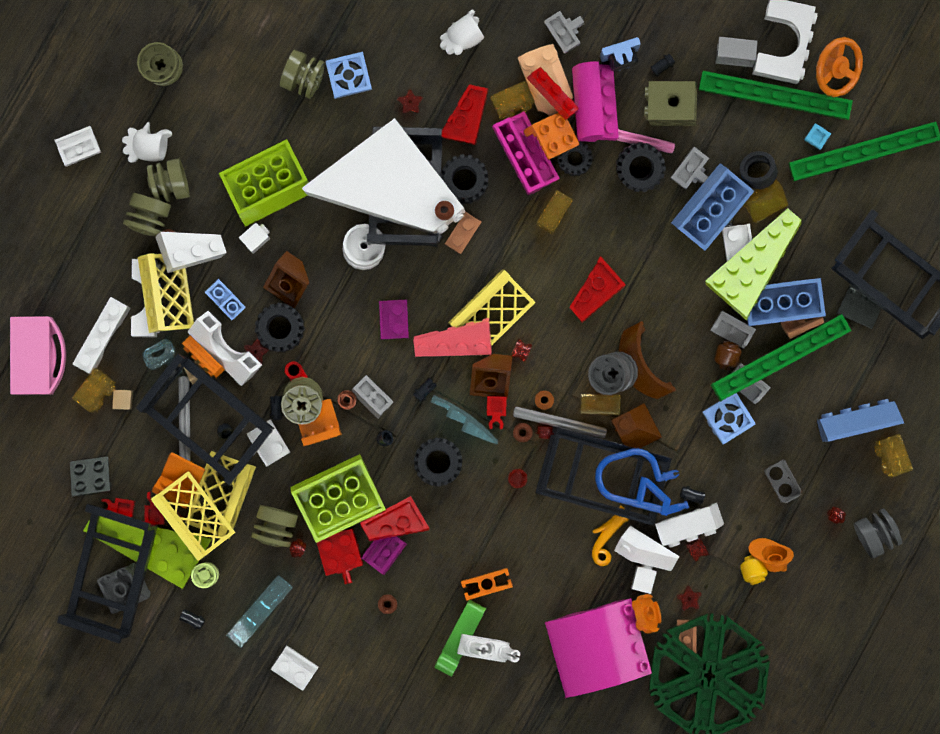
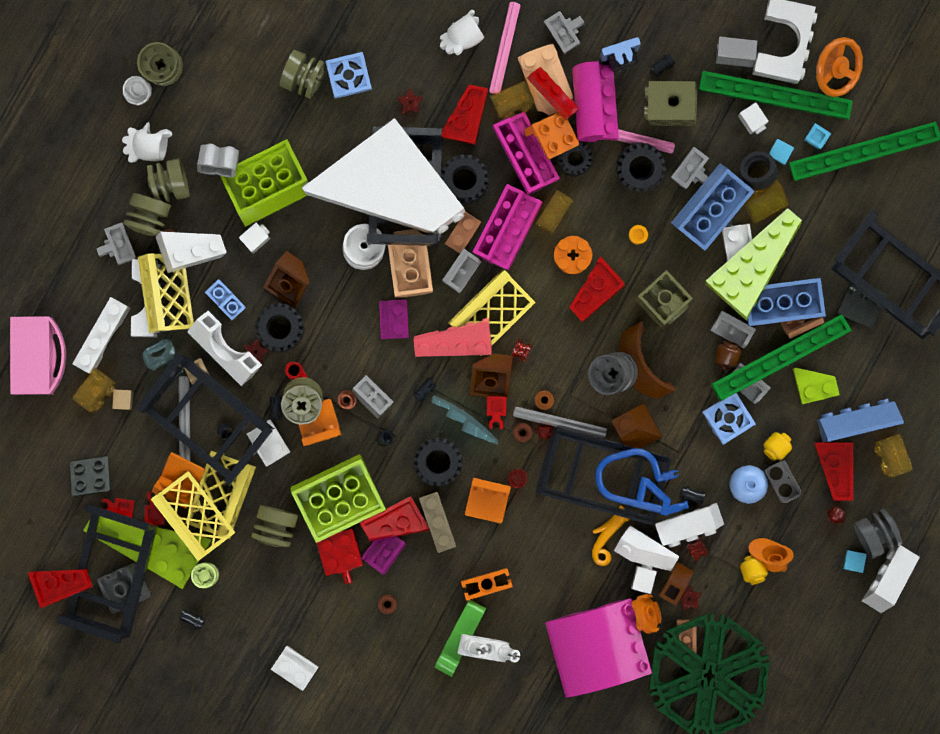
(58, 585): none -> red wing
(77, 146): white plate -> none
(117, 244): none -> light grey hinge
(137, 90): none -> white hair
(200, 354): orange piece -> none
(218, 160): none -> light grey brick
(259, 611): clear light blue slope -> none
(297, 548): clear red plate -> none
(410, 268): none -> light nougat slope
(437, 522): none -> dark tan brick
(444, 216): copper plate -> none
(461, 271): none -> light grey hinge
(487, 500): none -> orange bracket
(504, 48): none -> bright pink axle
(507, 227): none -> dark pink brick
(565, 263): none -> orange plate
(600, 404): clear yellow brick -> none
(638, 234): none -> light orange tile
(664, 299): none -> olive brick
(675, 583): none -> reddish brown slope
(748, 484): none -> light blue cylinder
(753, 119): none -> white brick
(777, 446): none -> yellow head
(781, 151): none -> medium azure tile
(814, 385): none -> lime wing
(838, 468): none -> red wing
(854, 561): none -> medium azure tile
(891, 579): none -> white wedge

